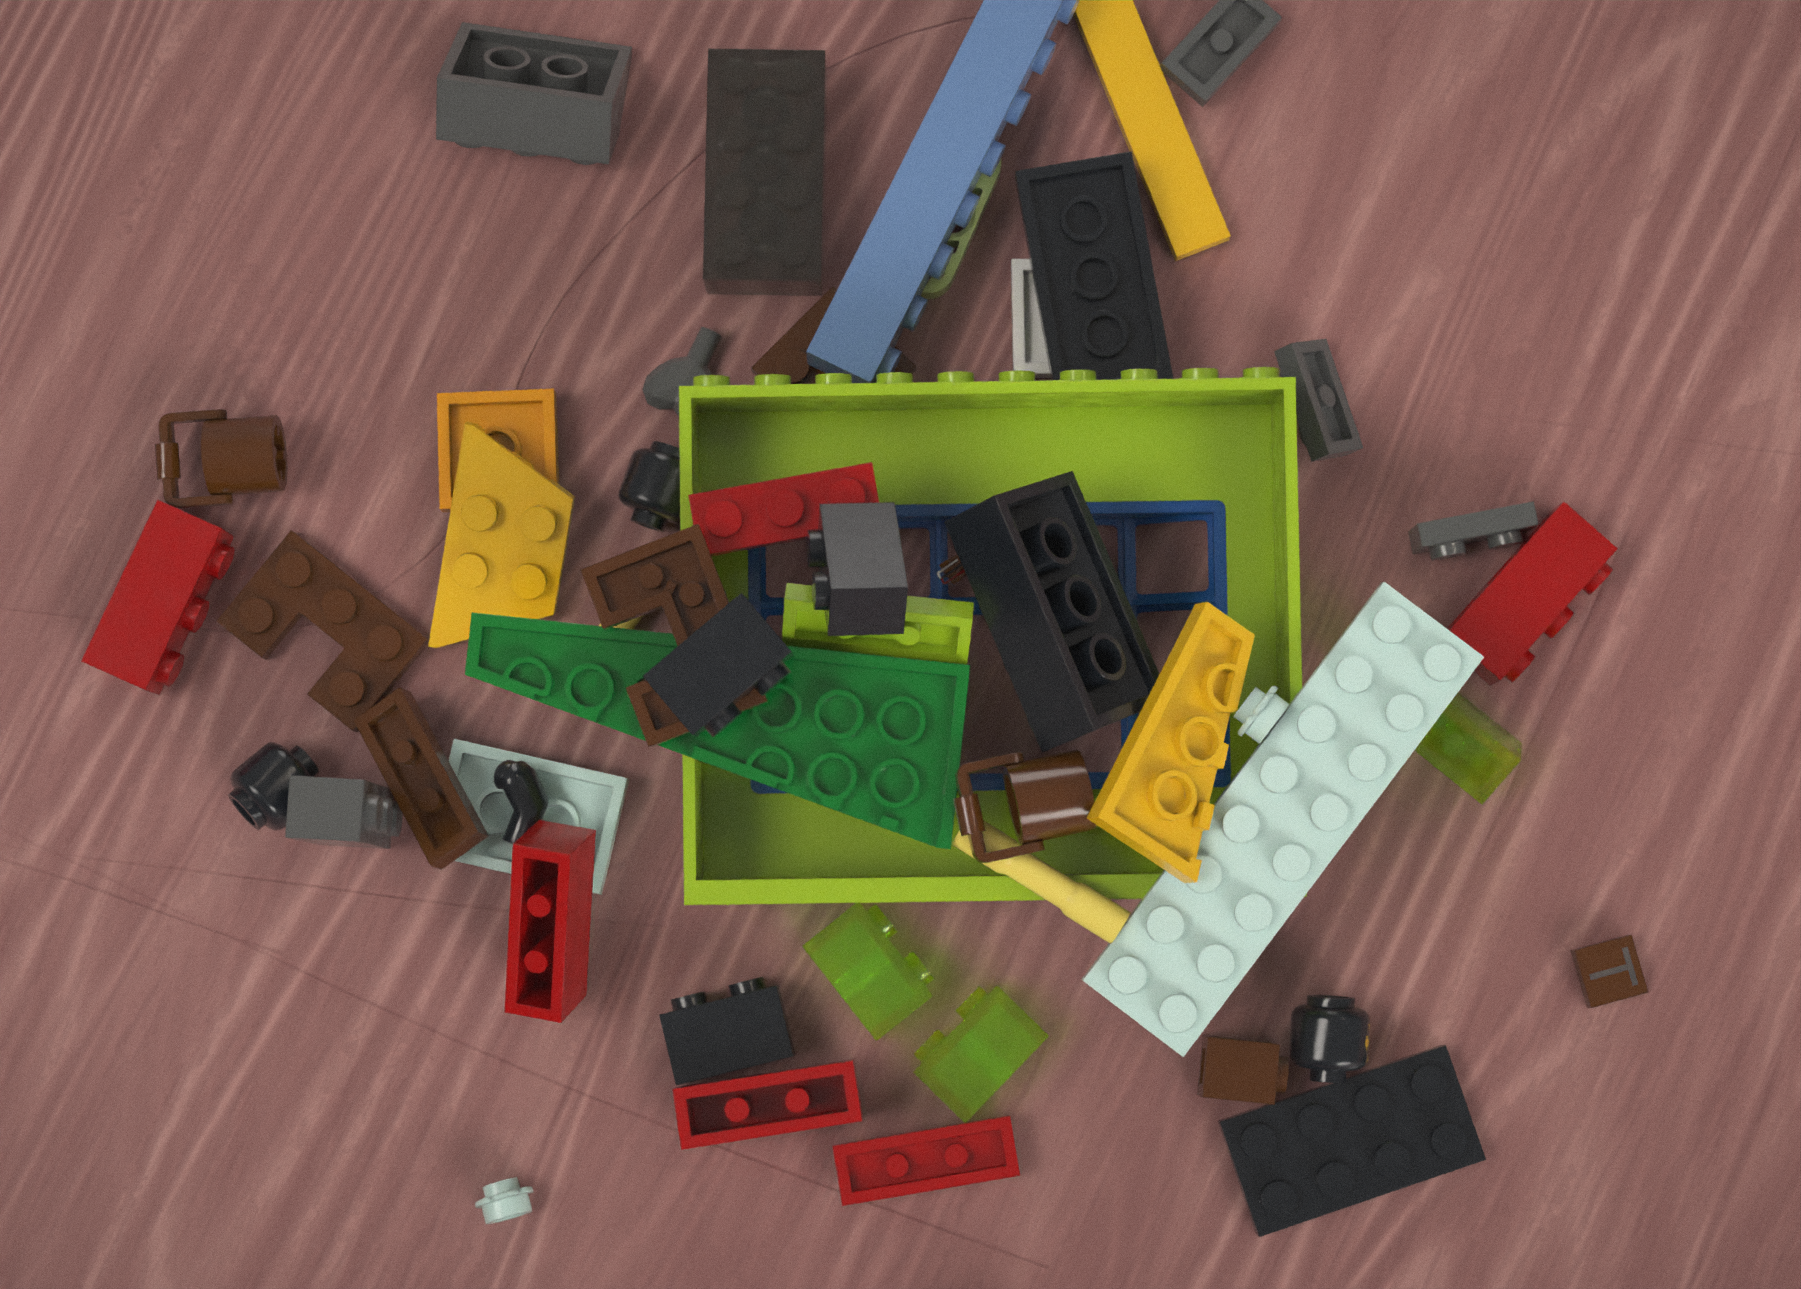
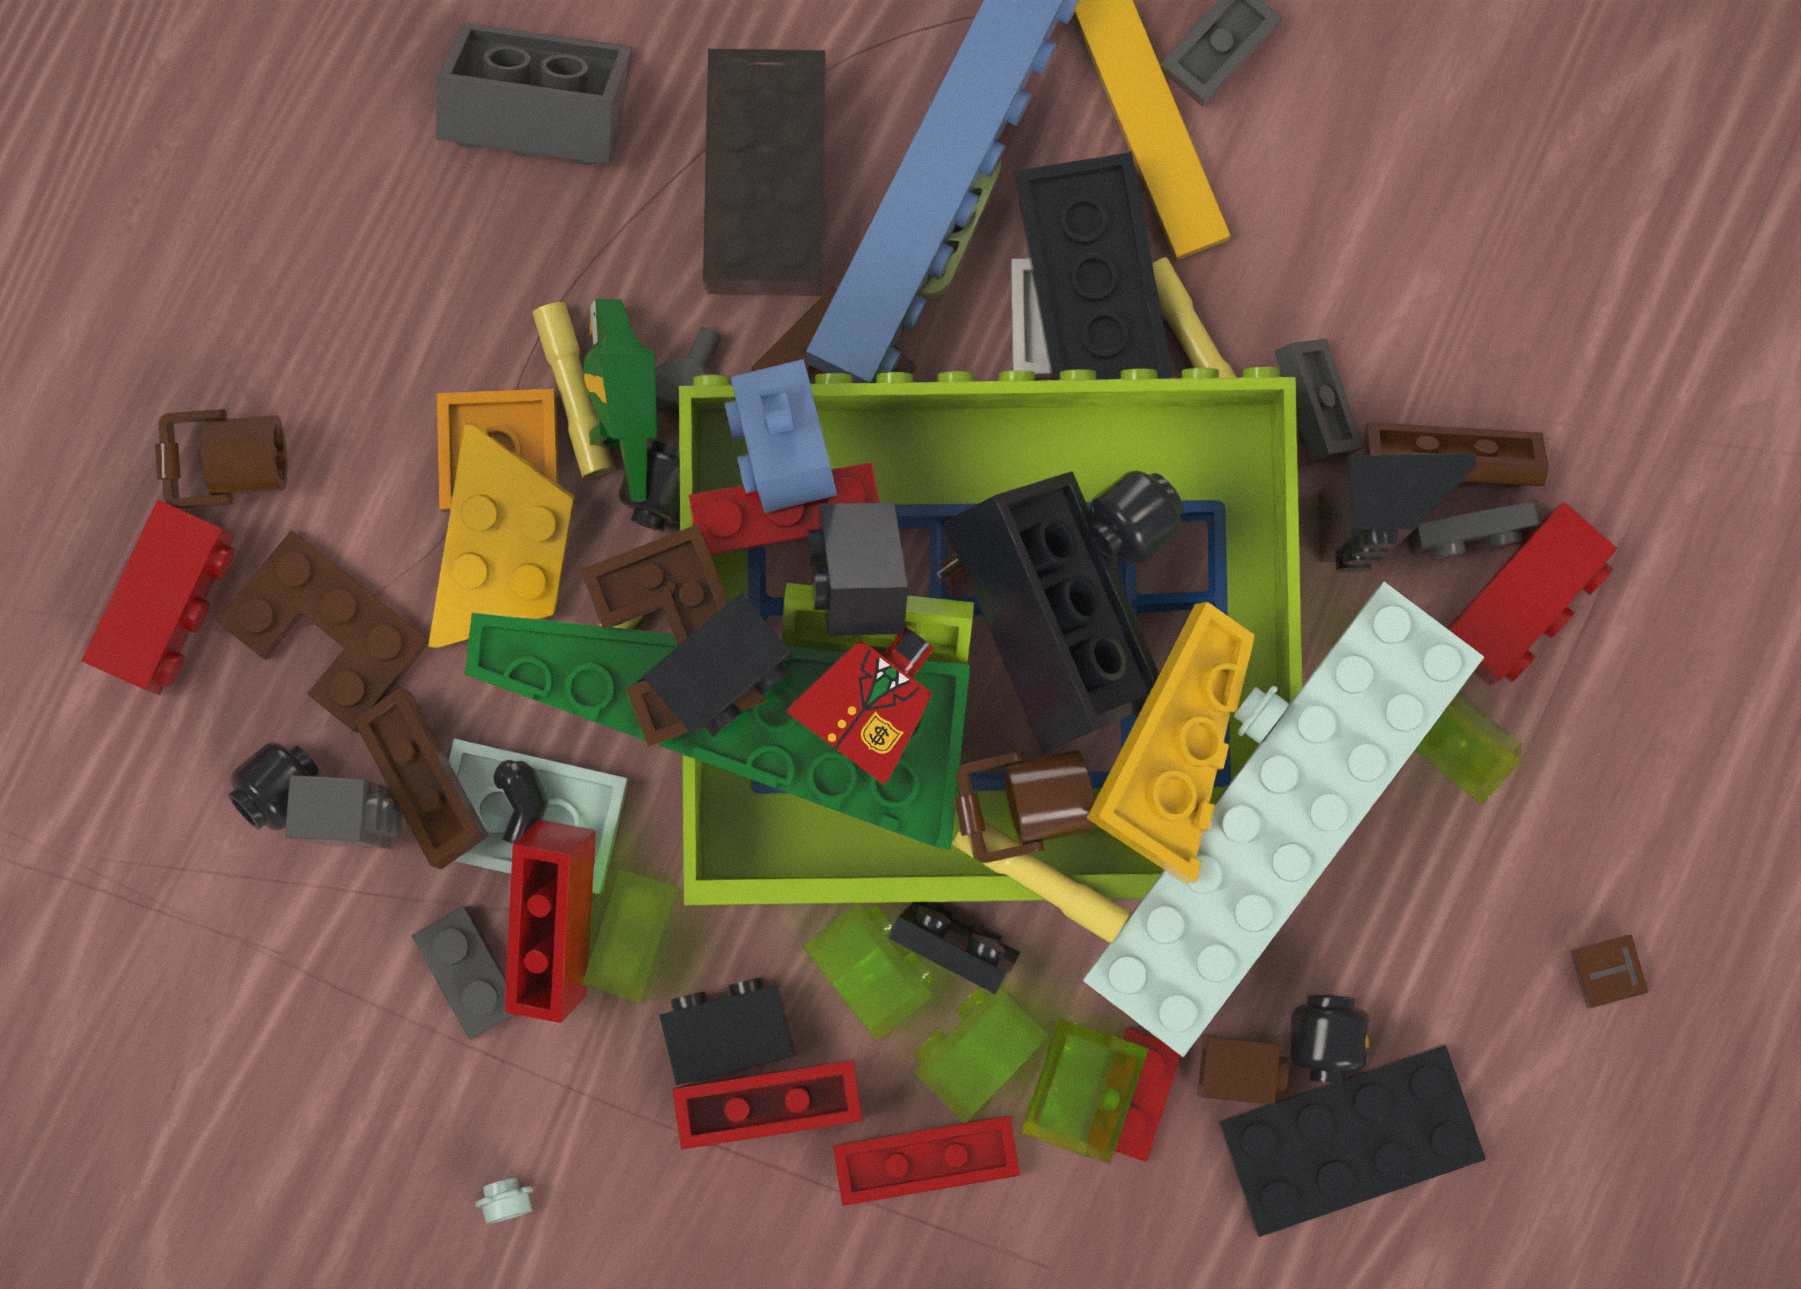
(465, 971): none -> dark grey plate
(564, 357): none -> light yellow piece
(622, 390): none -> green animal
(632, 936): none -> clear neon green brick
(781, 435): none -> medium blue brick
(869, 703): none -> red torso
(955, 944): none -> black plate
(1084, 1090): none -> clear neon green brick
(1135, 516): none -> black head
(1149, 1096): none -> red plate
(1180, 315): none -> light yellow piece
(1380, 501): none -> black slope
(1501, 455): none -> reddish brown plate

